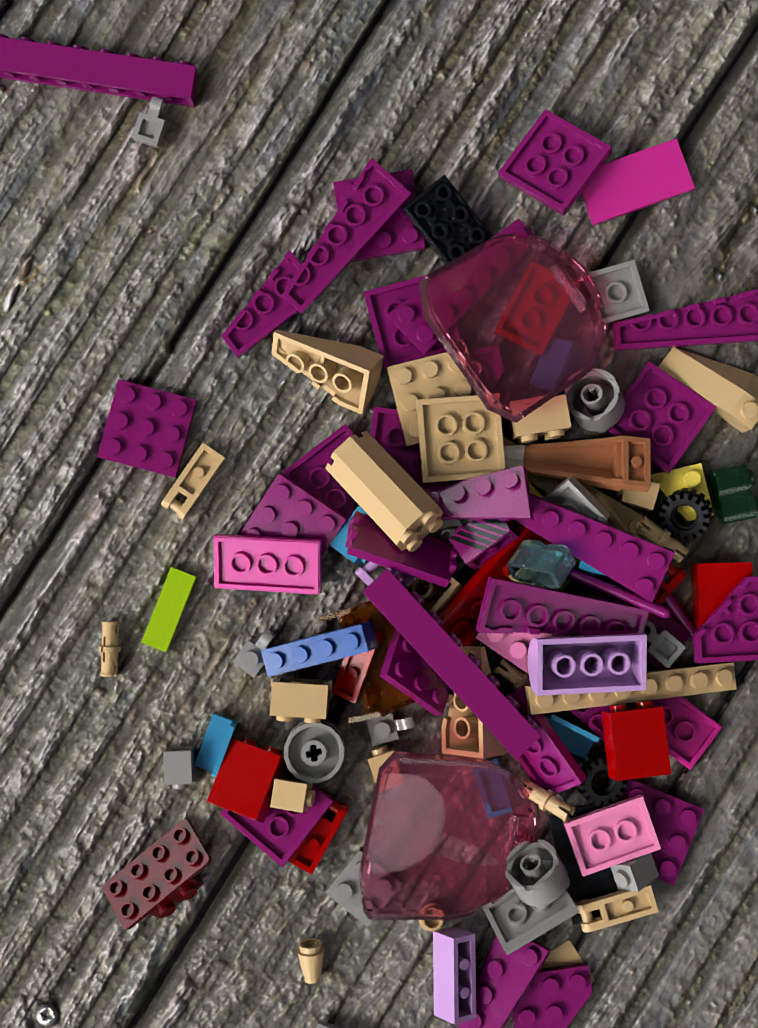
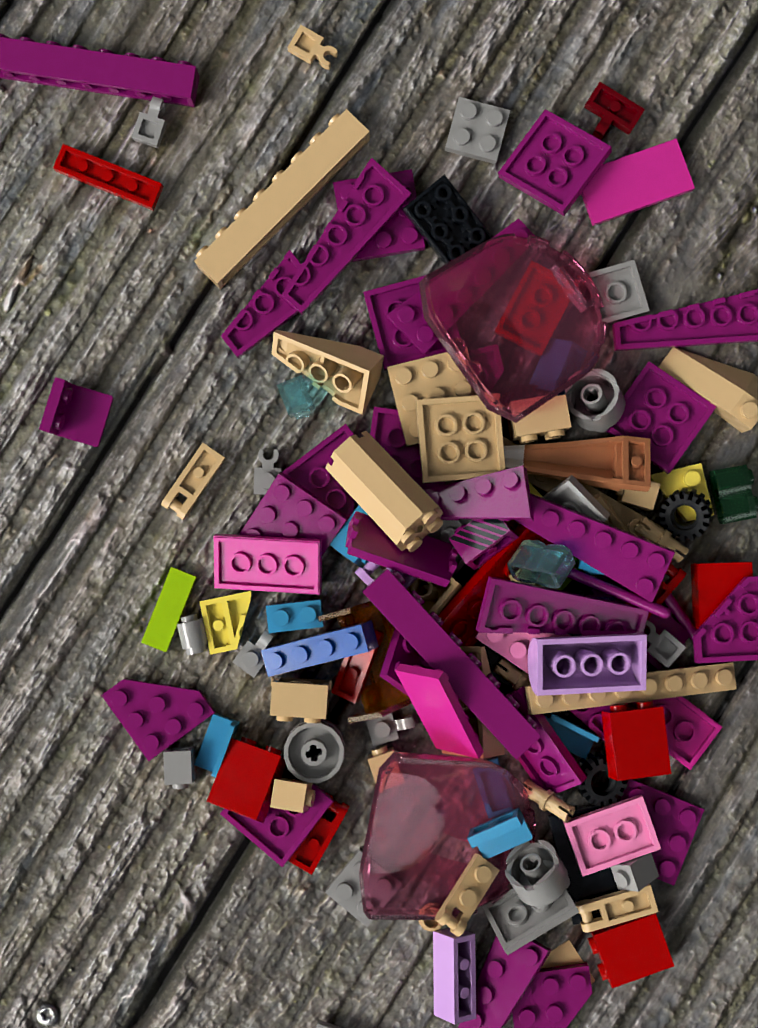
(76, 413): none -> magenta bracket
(108, 177): none -> red plate
(109, 649): tan pin -> none
(147, 428): magenta plate -> none
(156, 712): none -> magenta plate
(159, 877): bracket -> none
(192, 634): none -> light grey brick
(225, 620): none -> light yellow wing
(266, 475): none -> light grey plate
(283, 198): none -> tan brick
(294, 615): none -> dark azure brick
(296, 397): none -> clear light blue brick
(308, 46): none -> tan plate
(311, 959): tan cone -> none
(439, 710): none -> dark pink tile
(467, 894): none -> tan plate
(477, 130): none -> light grey plate
(500, 834): none -> dark azure panel
(613, 110): none -> dark red plate
(631, 950): none -> red brick

